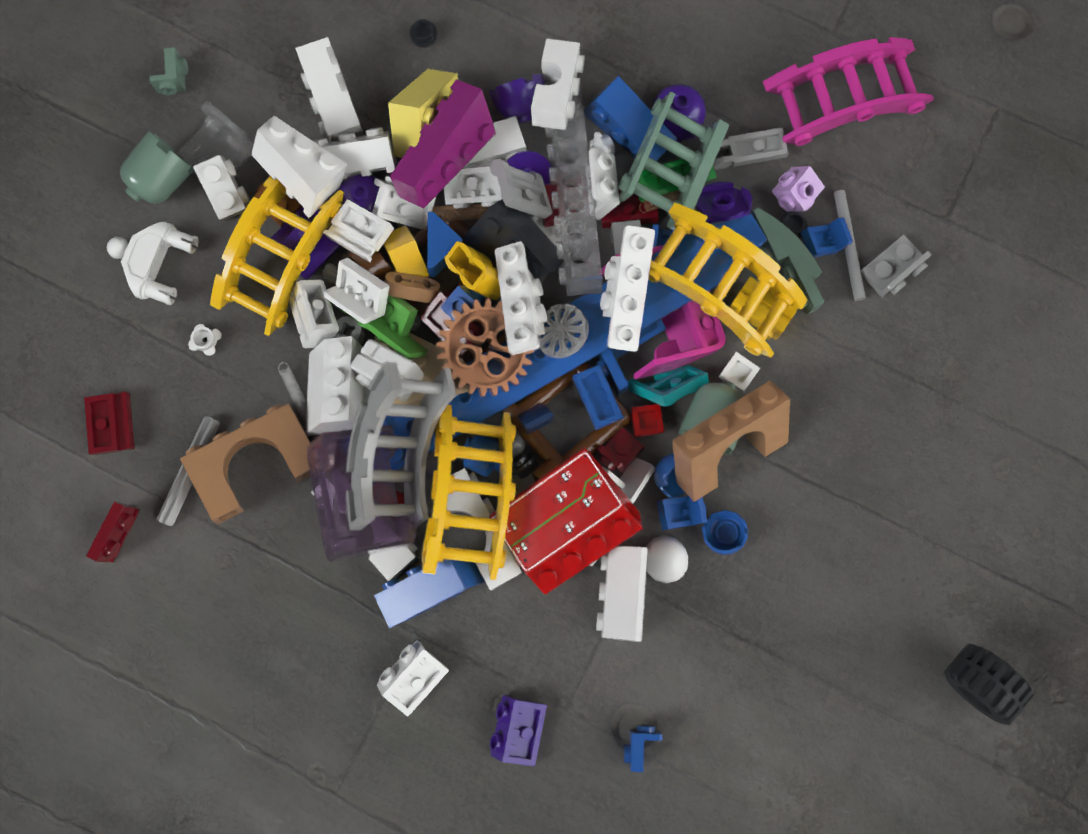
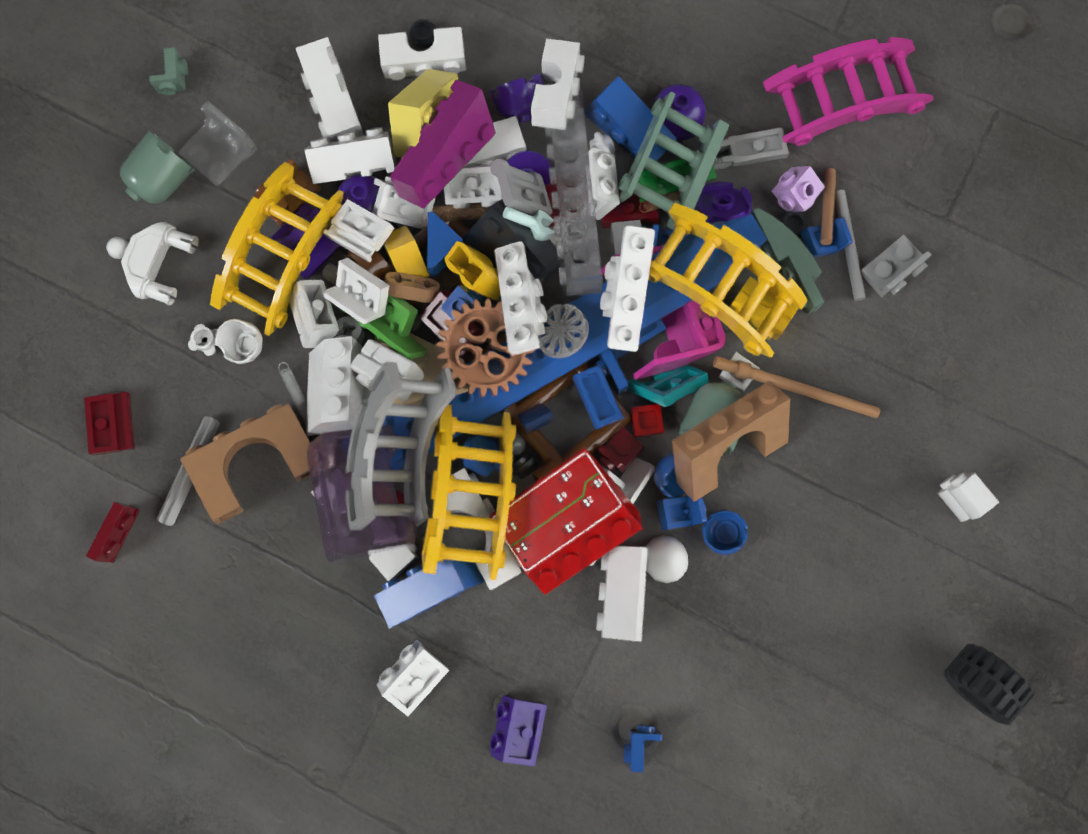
(221, 187): white brick -> none
(239, 341): none -> white hair
(298, 163): white wedge -> none
(401, 61): none -> white arch
(537, 223): none -> light aqua bar
(744, 370): none -> medium nougat bar
(828, 206): none -> medium nougat bar
(967, 496): none -> white brick

